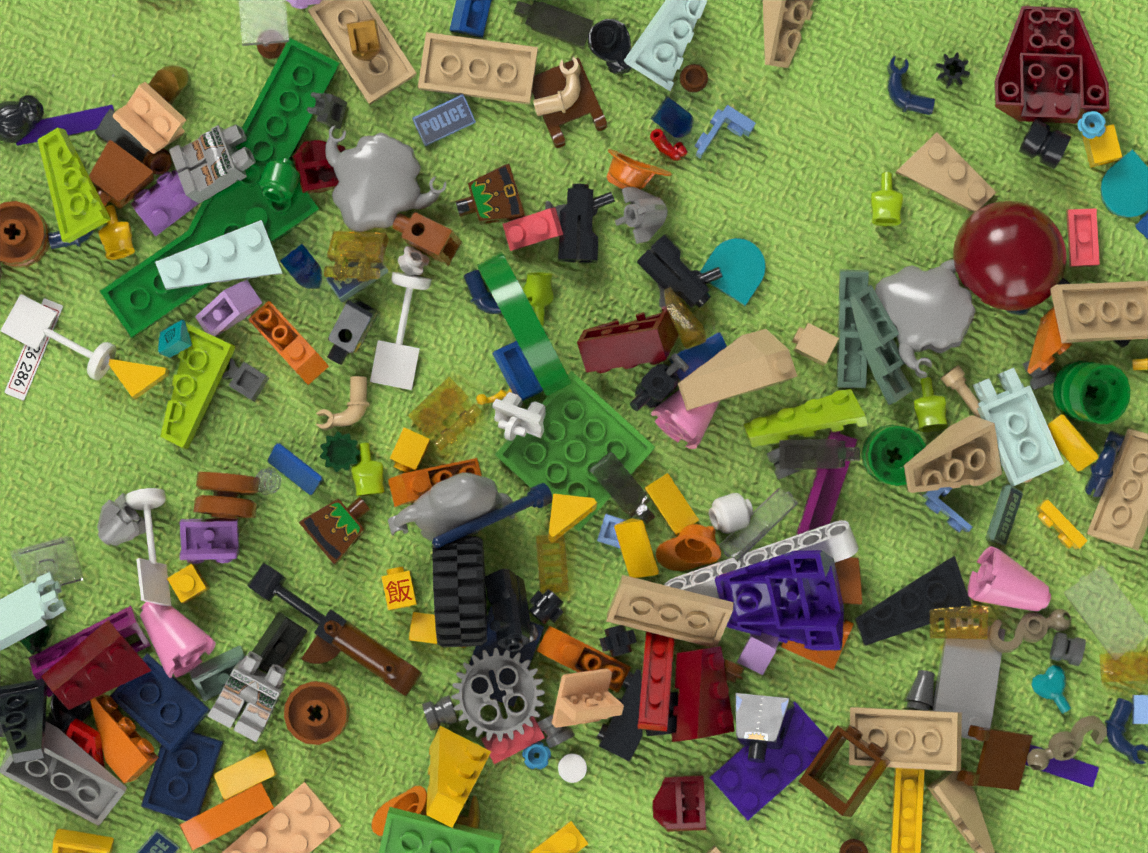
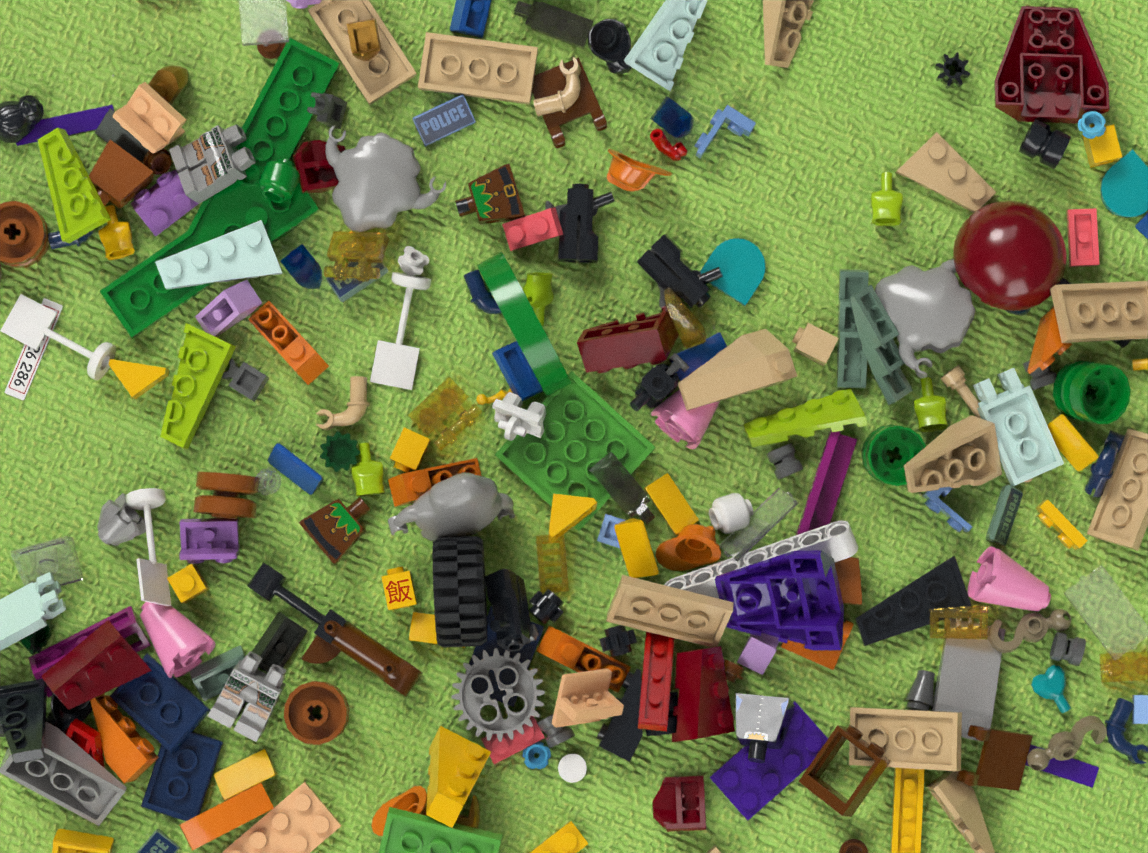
(174, 339): teal slope -> none
(357, 318): torso -> none
(435, 241): dark orange torso -> none
(439, 712): dark grey wheel -> none
(538, 496): dark blue piece -> none
(644, 213): light grey brick -> none
(693, 78): reddish brown plate -> none
(815, 454): clear smoke hinge -> none
(904, 98): dark blue piece -> none

